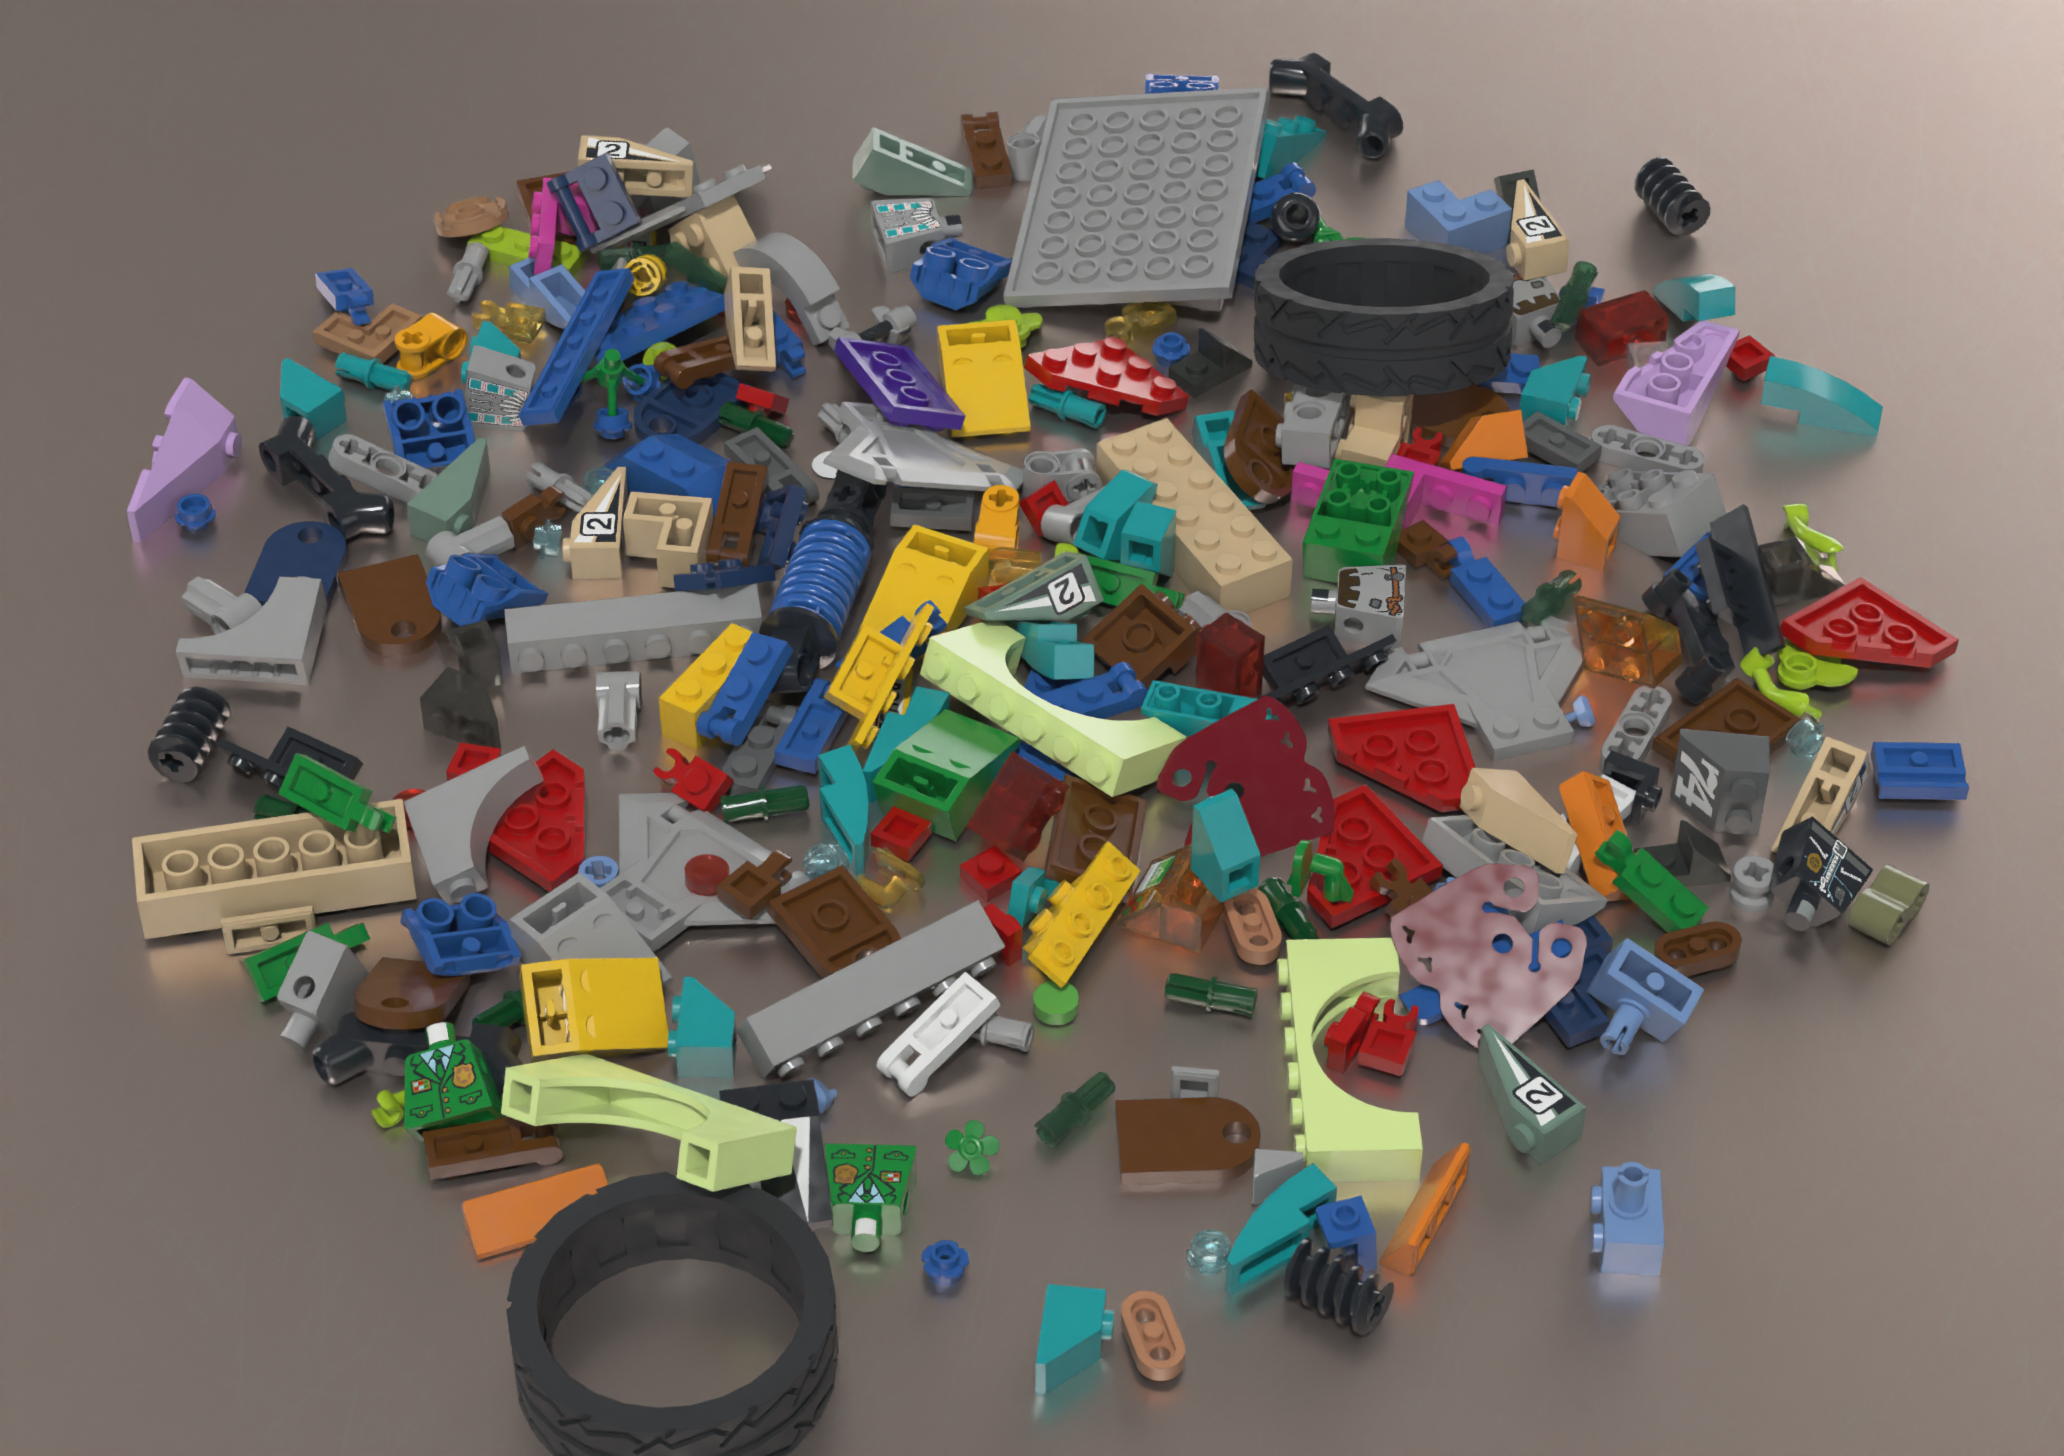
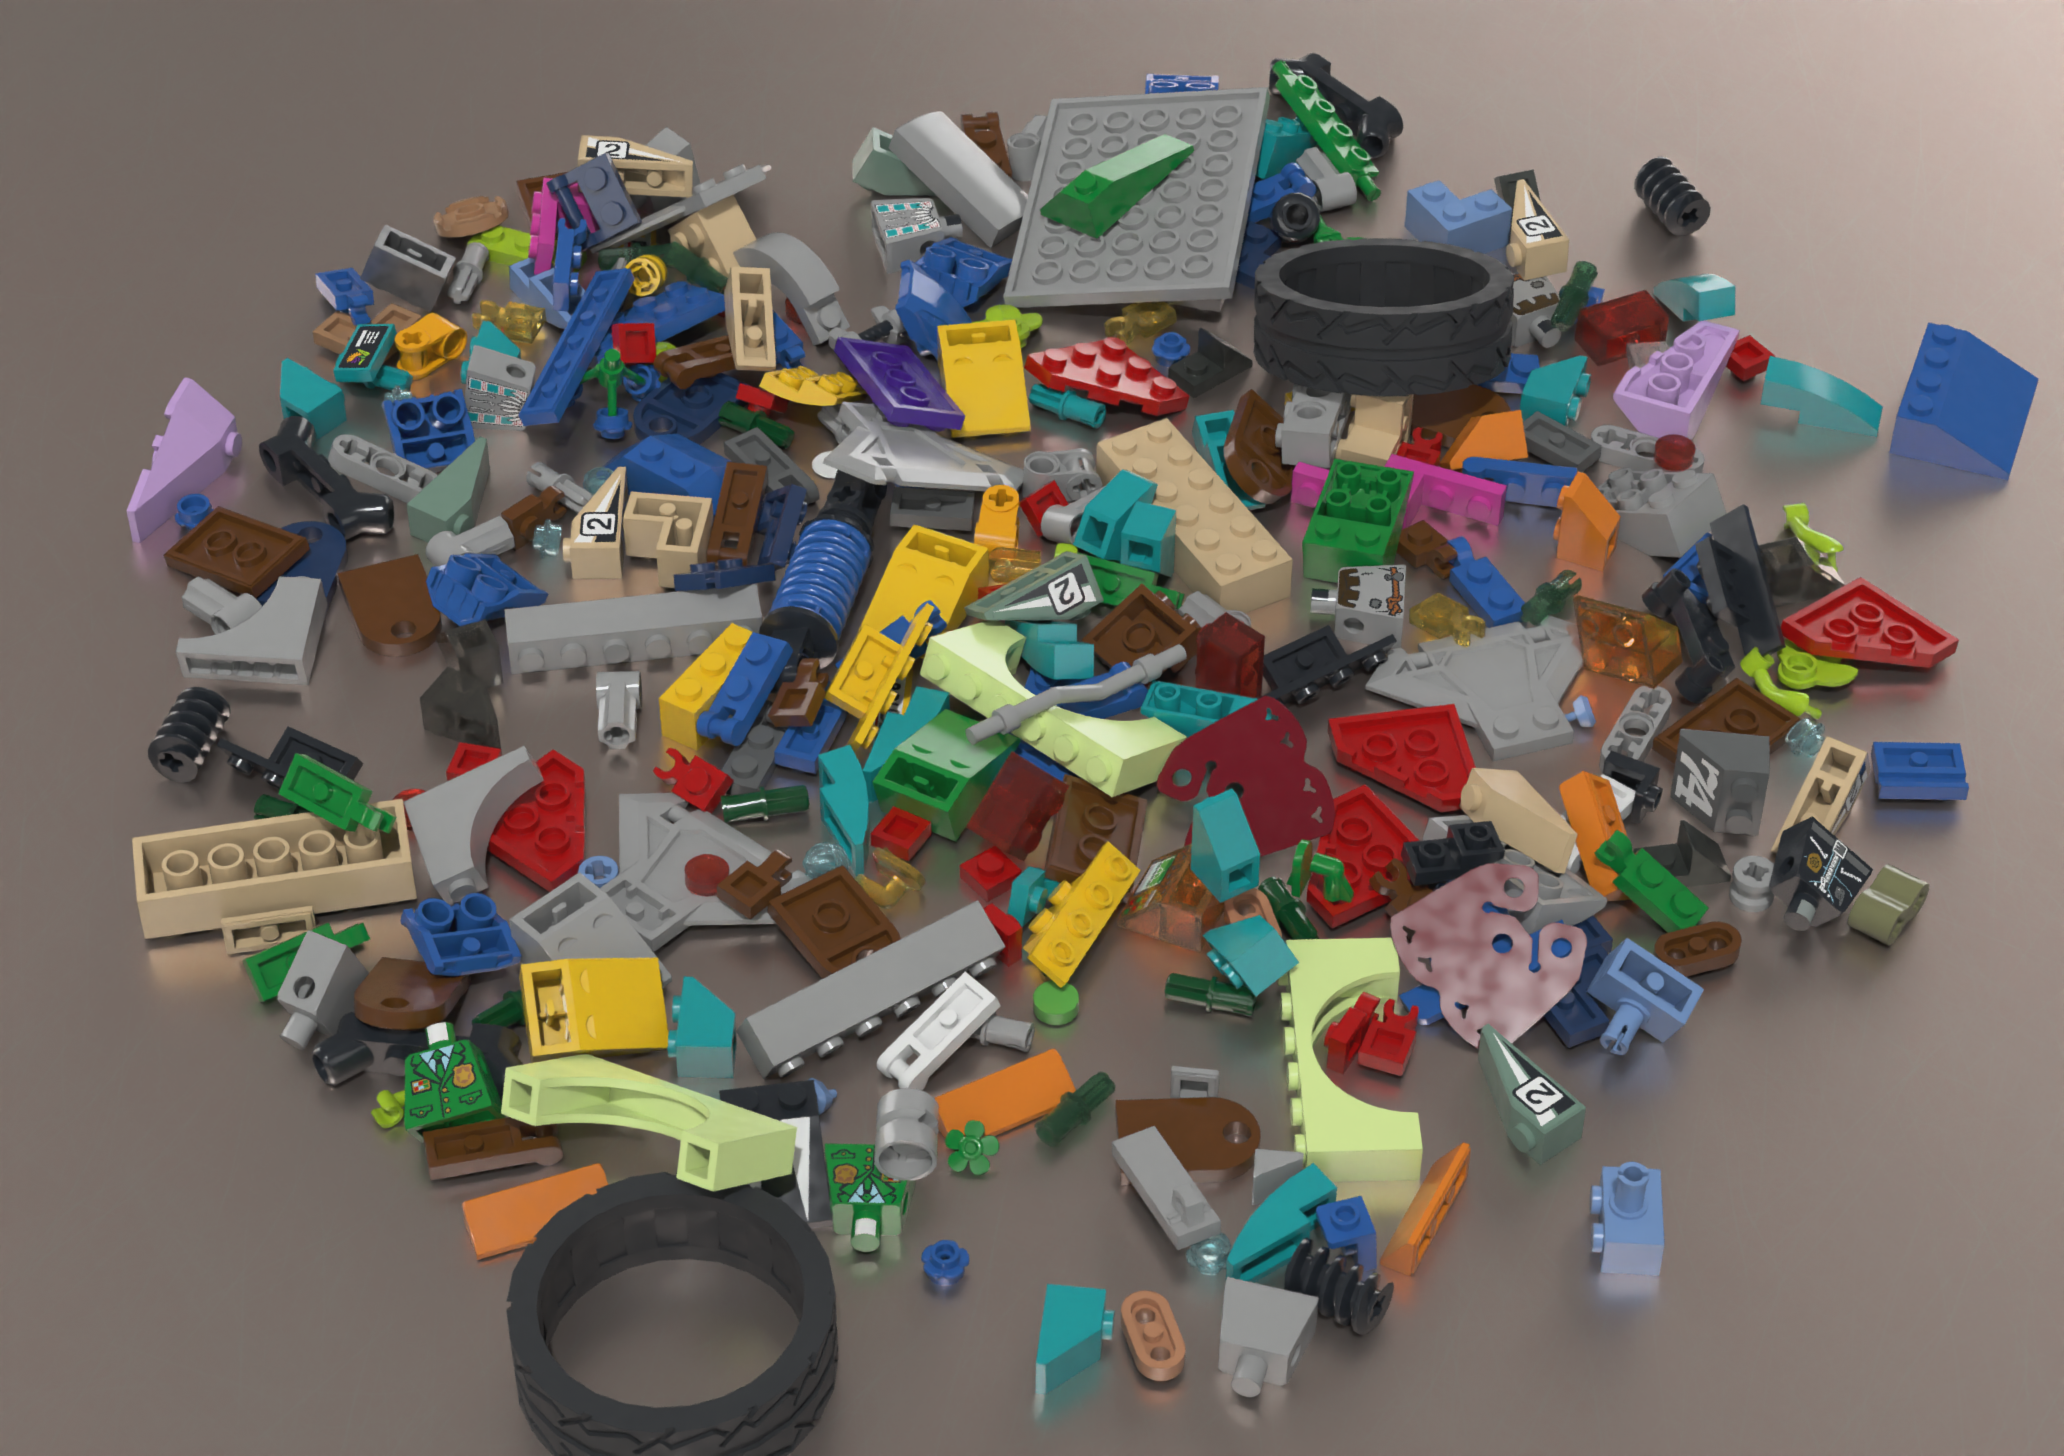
(236, 551): none -> reddish brown tile
(365, 353): none -> tile
(407, 268): none -> flat silver slope
(567, 258): none -> blue plate
(635, 342): none -> red plate
(800, 700): none -> reddish brown plate
(809, 388): none -> yellow slope
(906, 1134): none -> light grey wheel
(924, 306): none -> blue slope
(961, 176): none -> light grey slope
(1007, 1096): none -> orange slope
(1010, 717): none -> light grey bar
(1114, 186): none -> green wedge
(1166, 1188): none -> light grey hinge
(1249, 953): none -> teal slope
(1263, 1334): none -> light grey torso
(1327, 128): none -> green plate
(1332, 188): none -> light grey piece
(1445, 616): none -> clear yellow plate
(1449, 858): none -> black slope
(1674, 452): none -> clear red tile
(1963, 405): none -> blue slope

